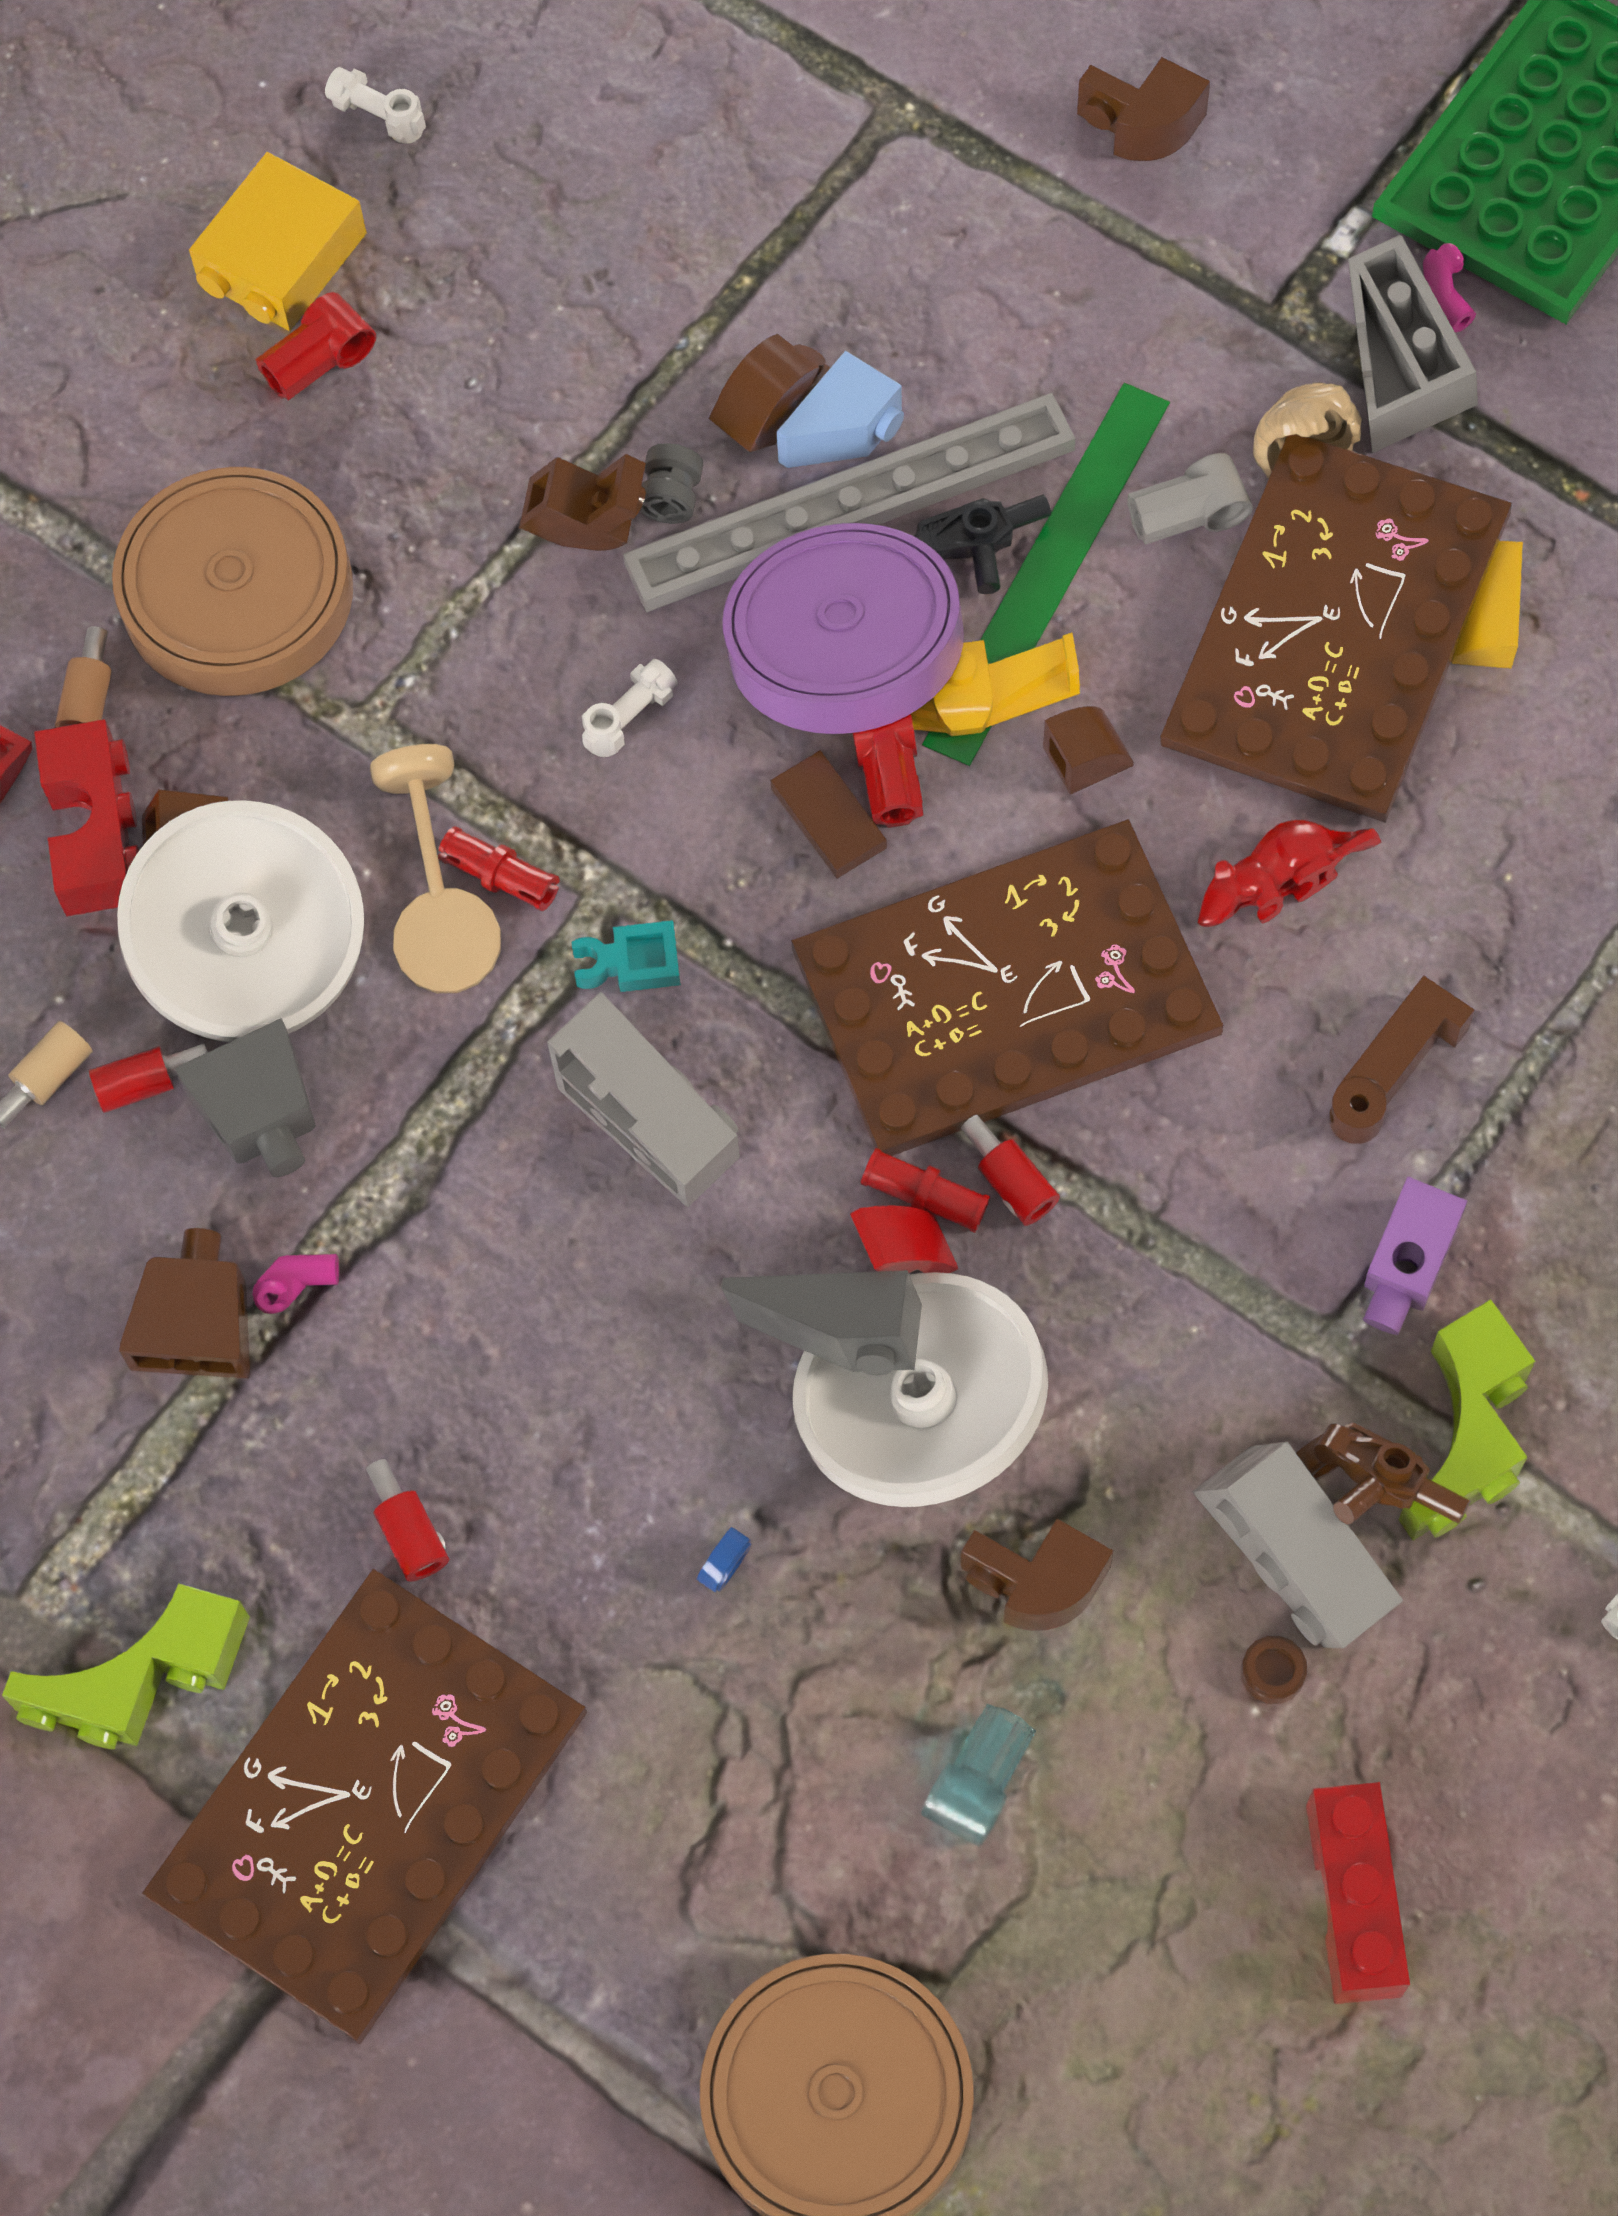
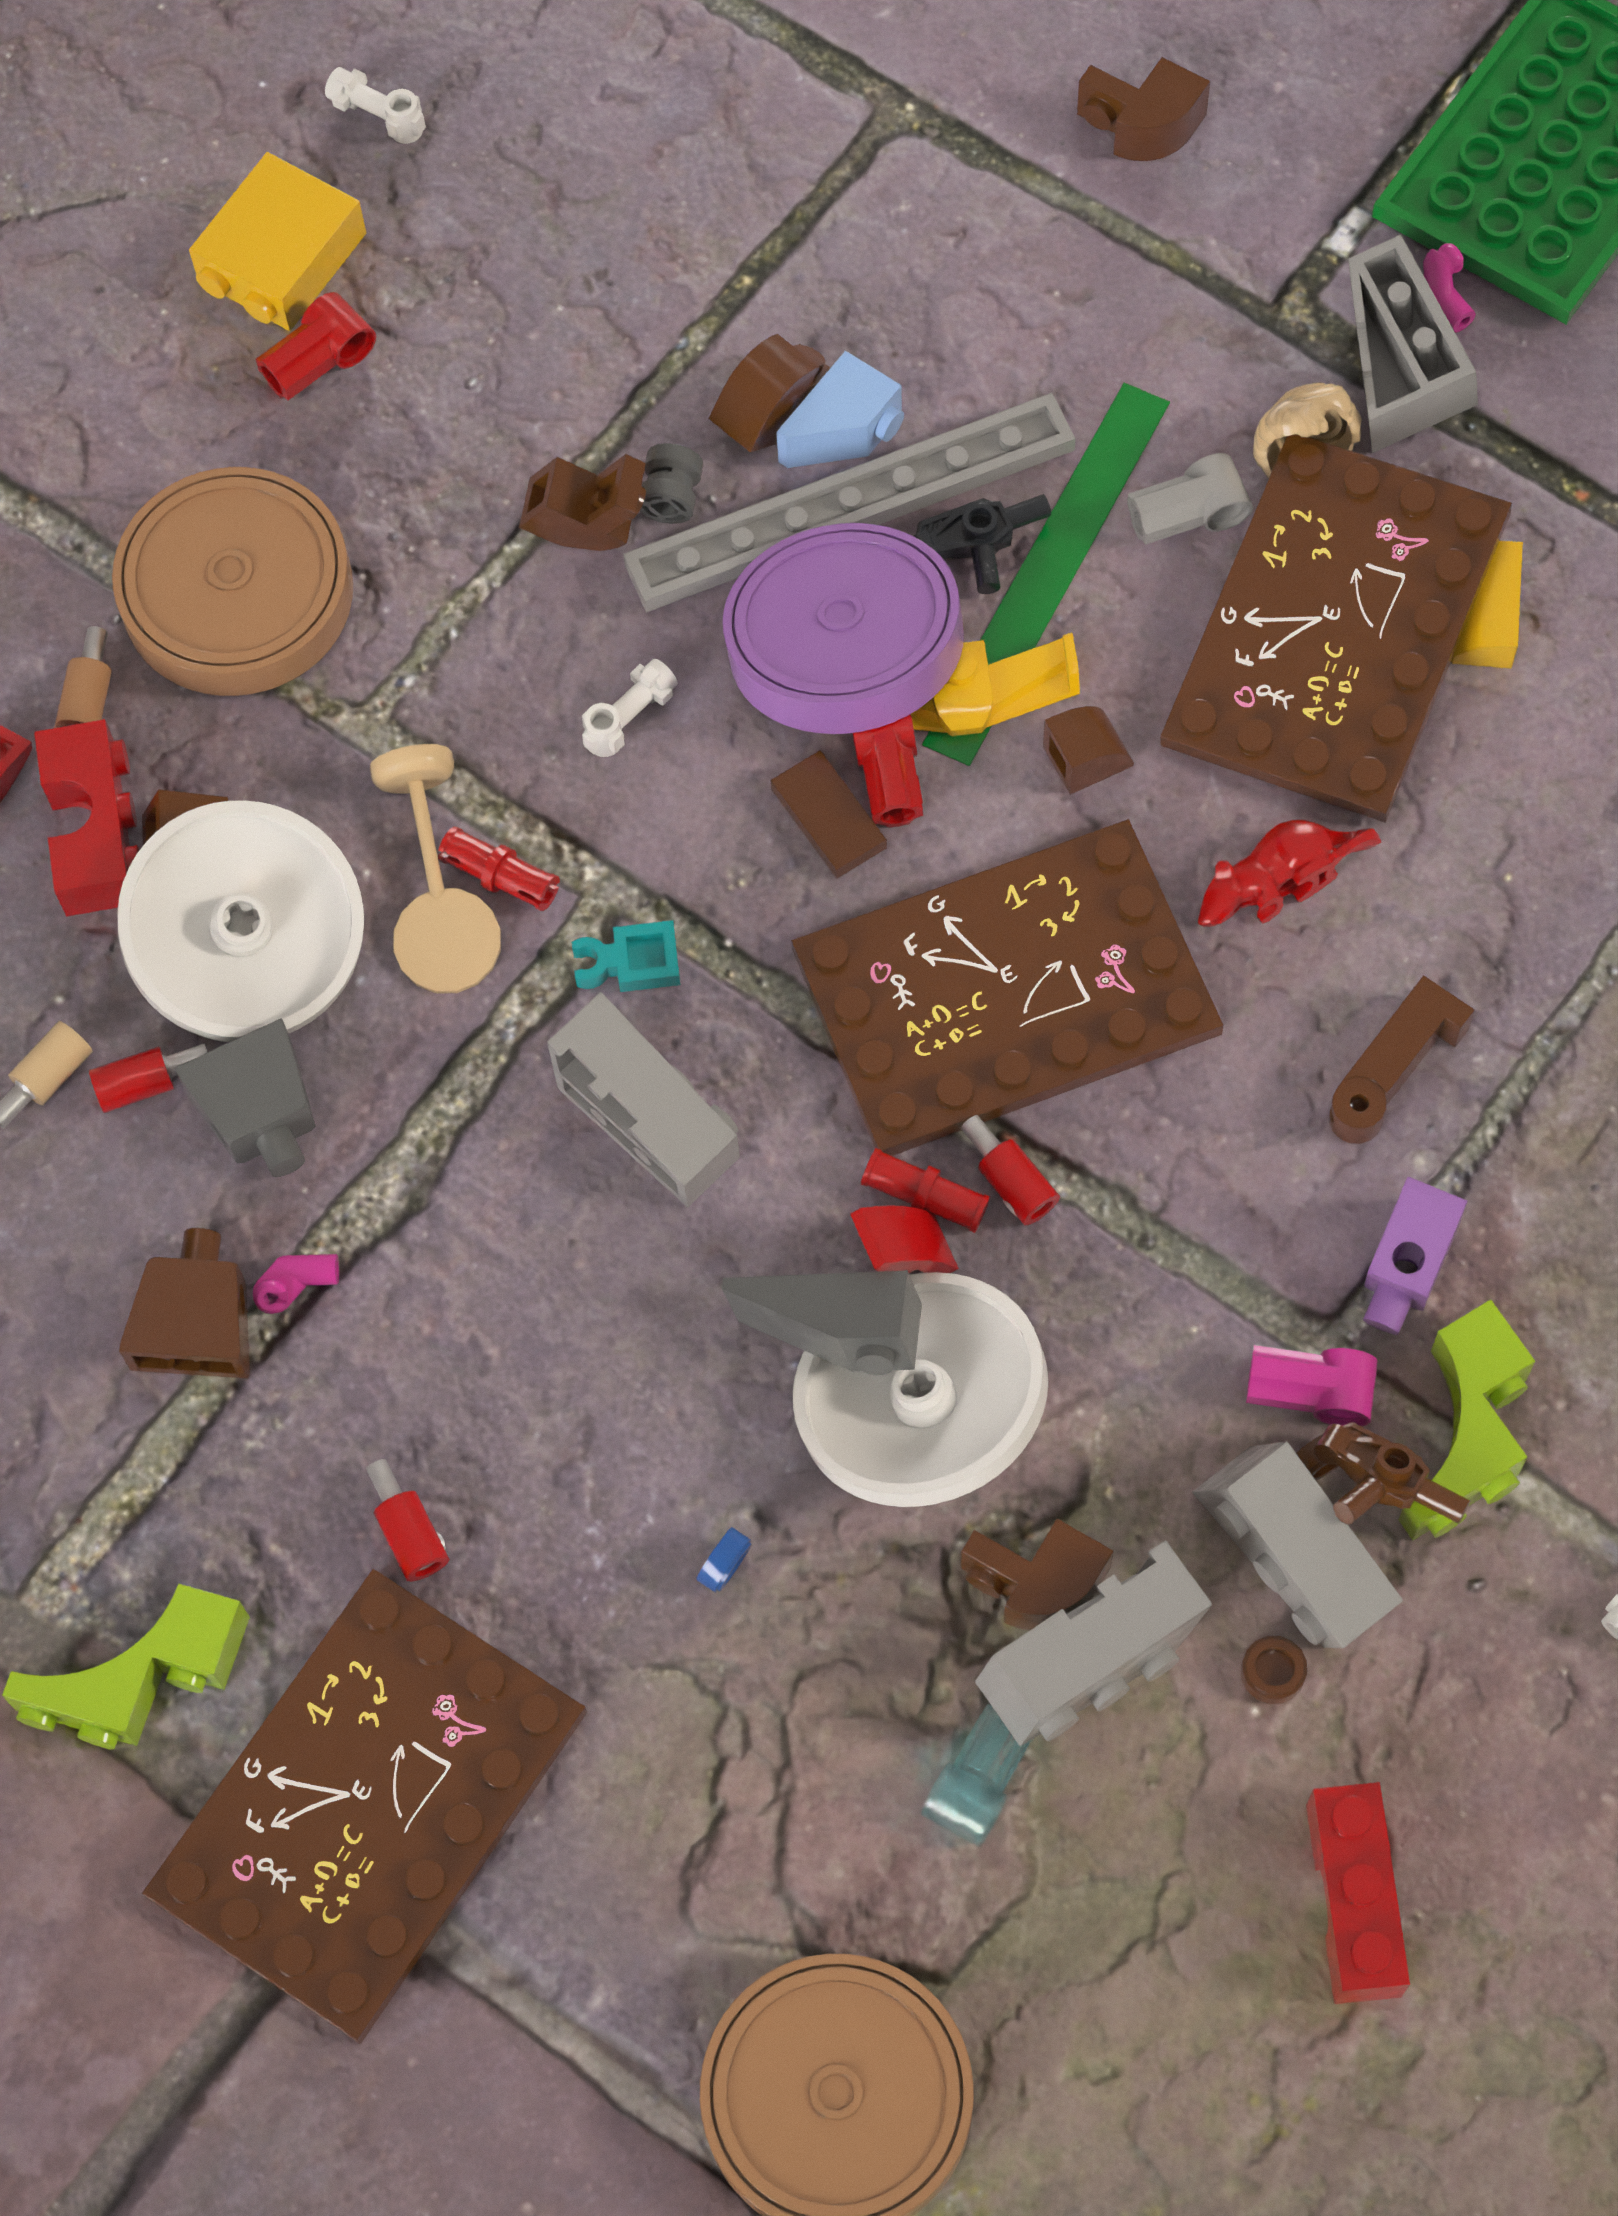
(1095, 1649): none -> light grey wedge
(1330, 1385): none -> dark pink piece

